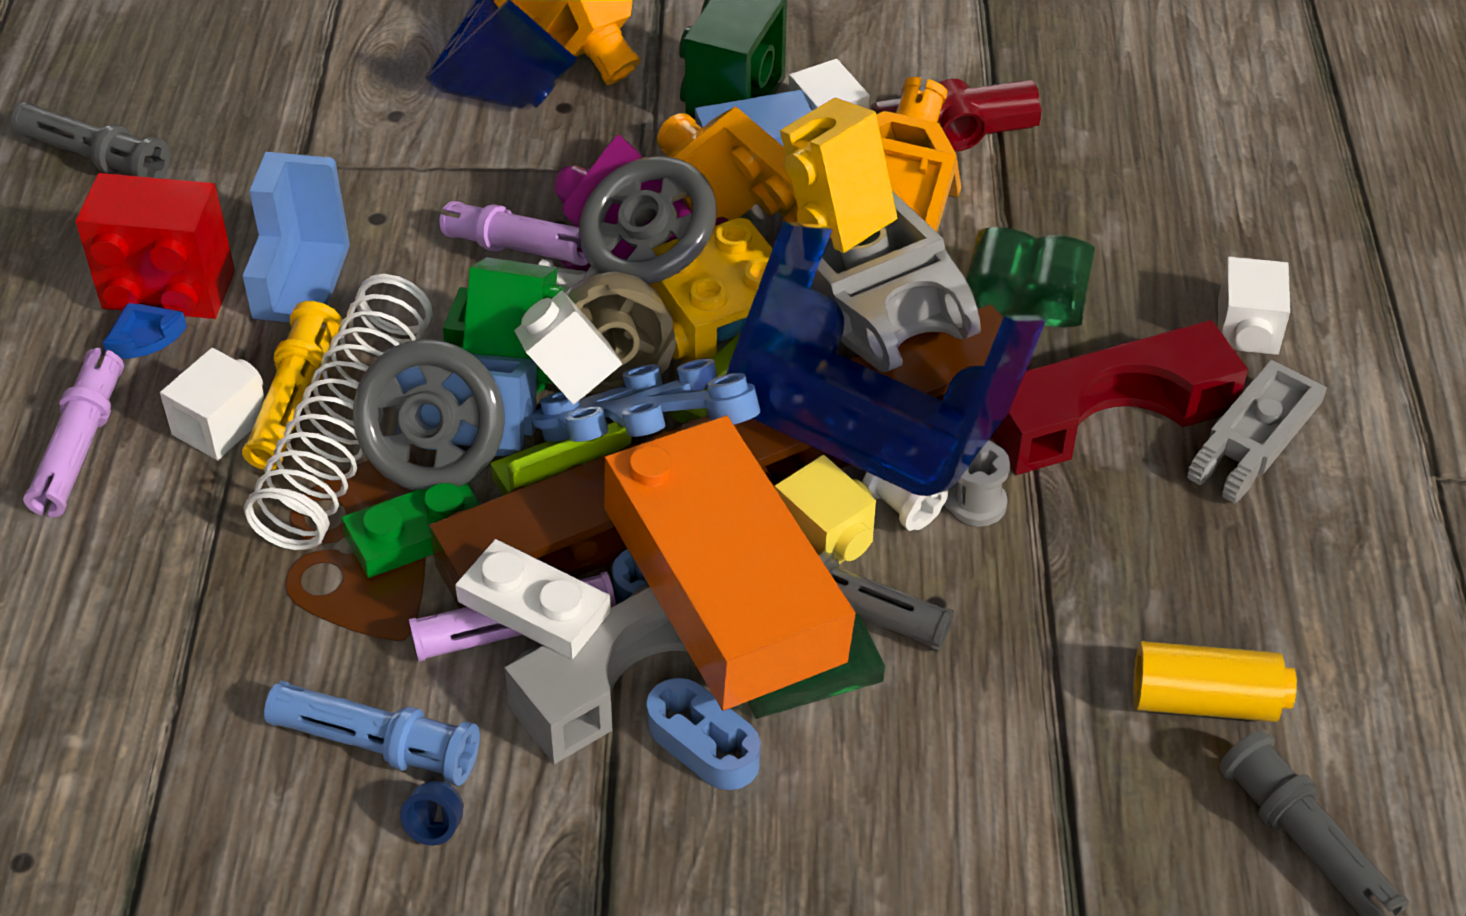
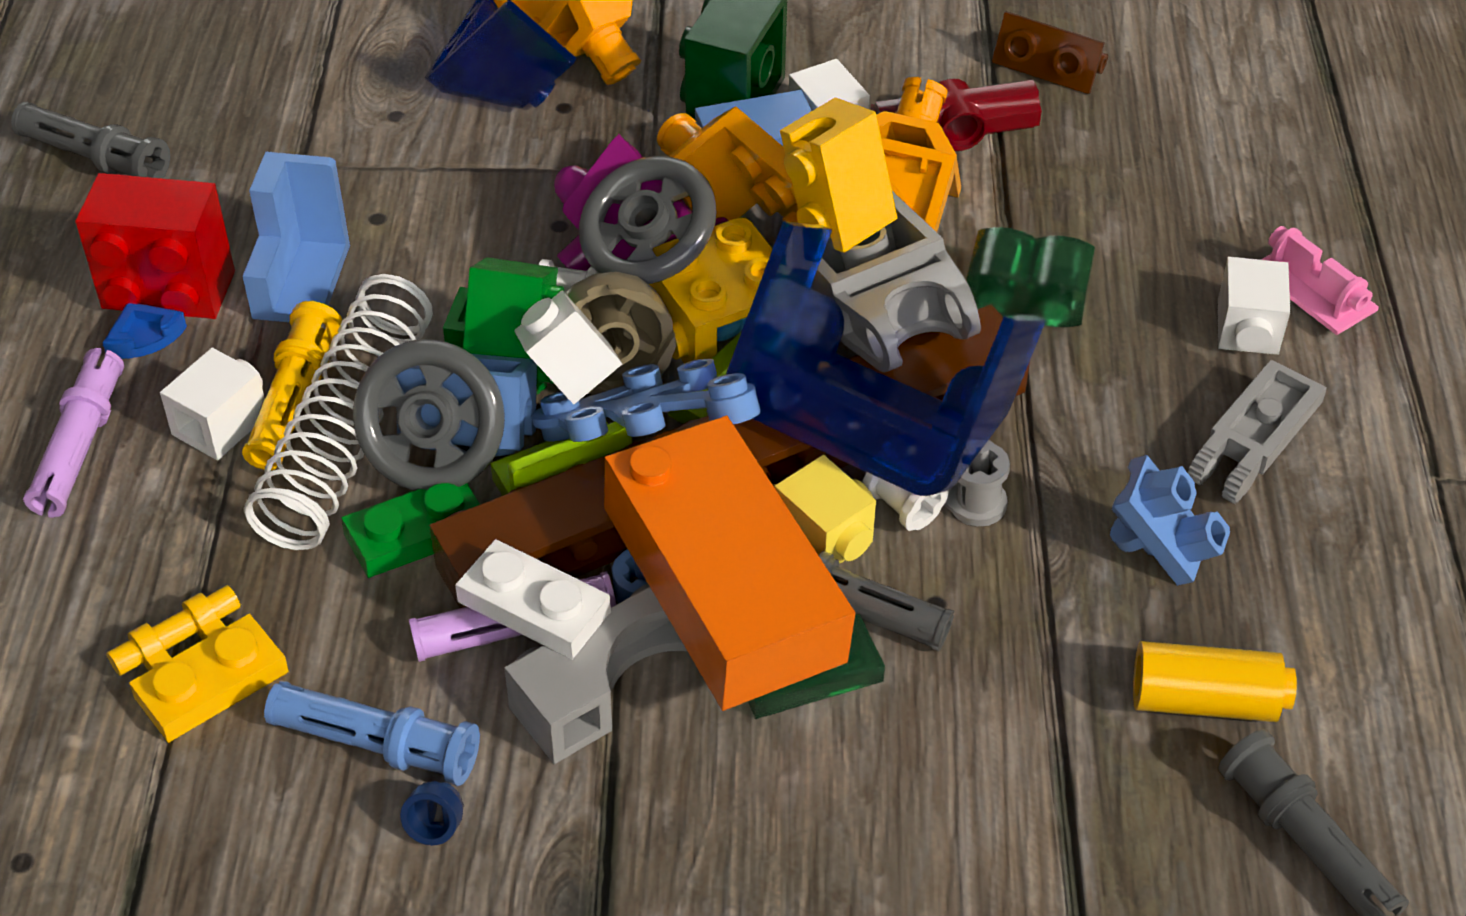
(207, 676): none -> yellow plate
(362, 604): reddish brown piece -> none
(500, 229): lavender pin -> none
(696, 740): medium blue beam -> none
(1049, 52): none -> reddish brown hinge
(1158, 517): none -> medium blue hips
(1178, 373): dark red arch -> none
(1322, 290): none -> bright pink hinge

